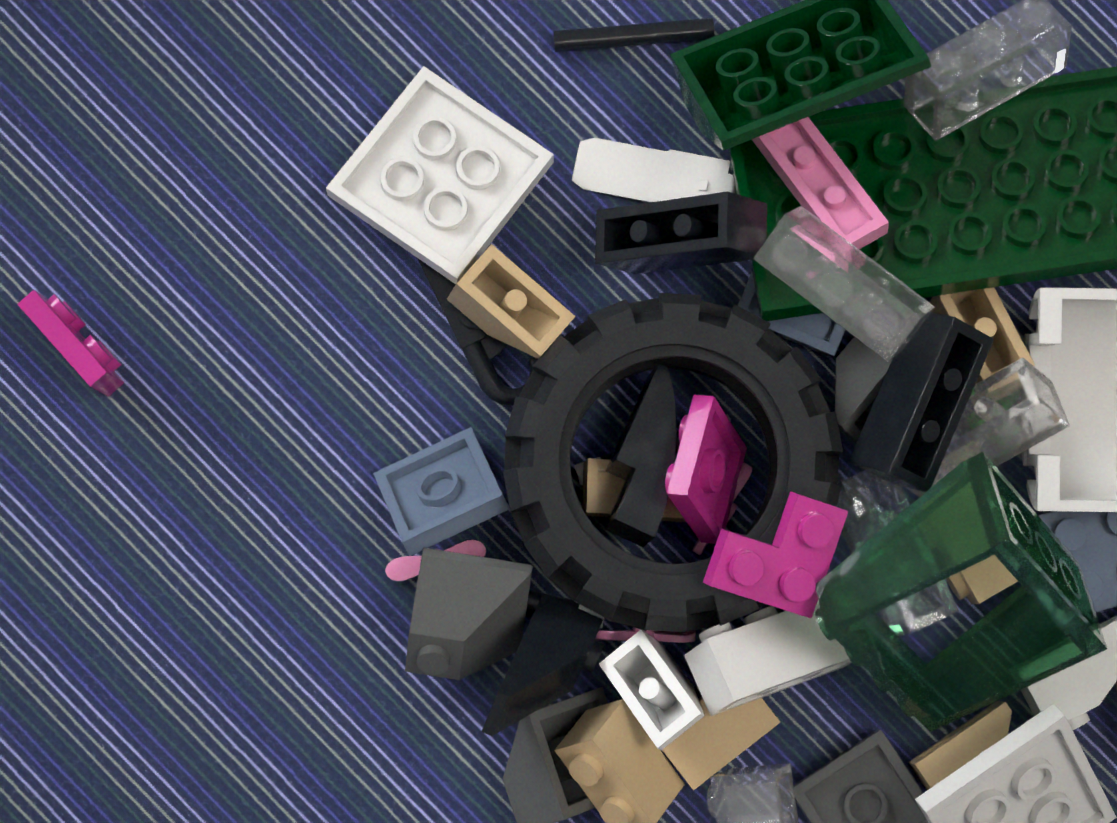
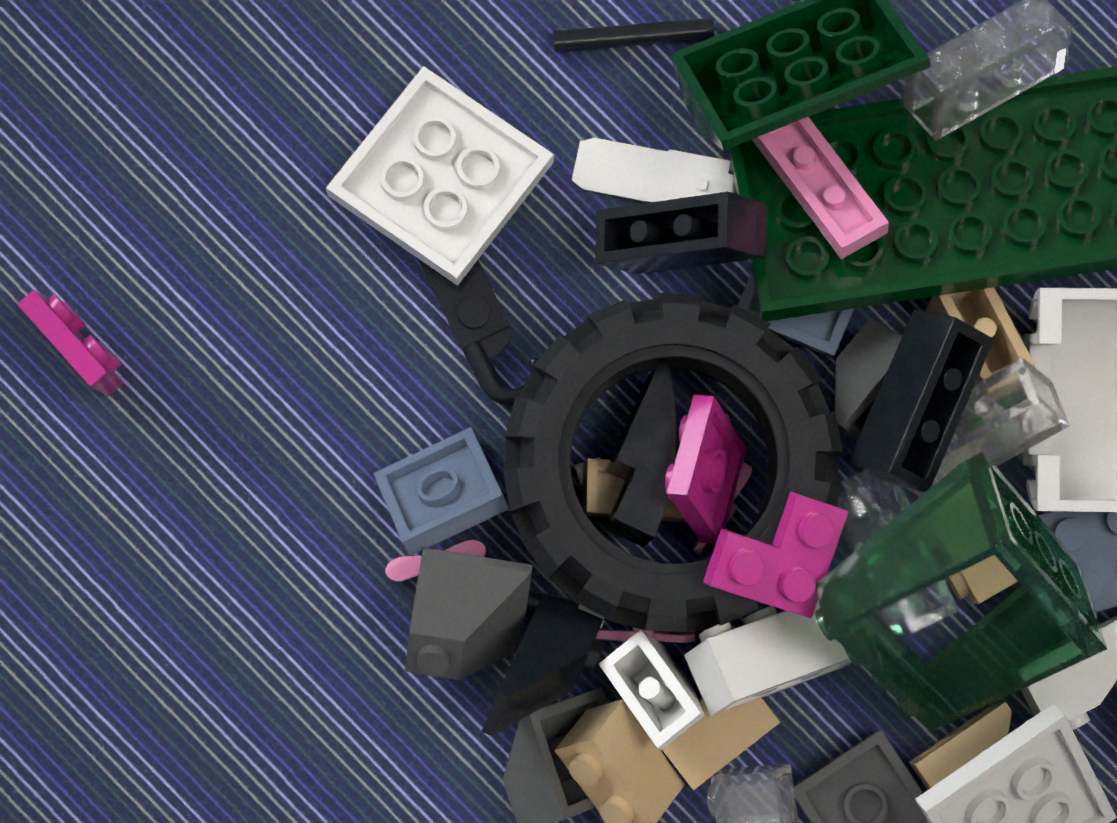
(509, 304): tan slope -> none
(843, 283): clear brick -> none

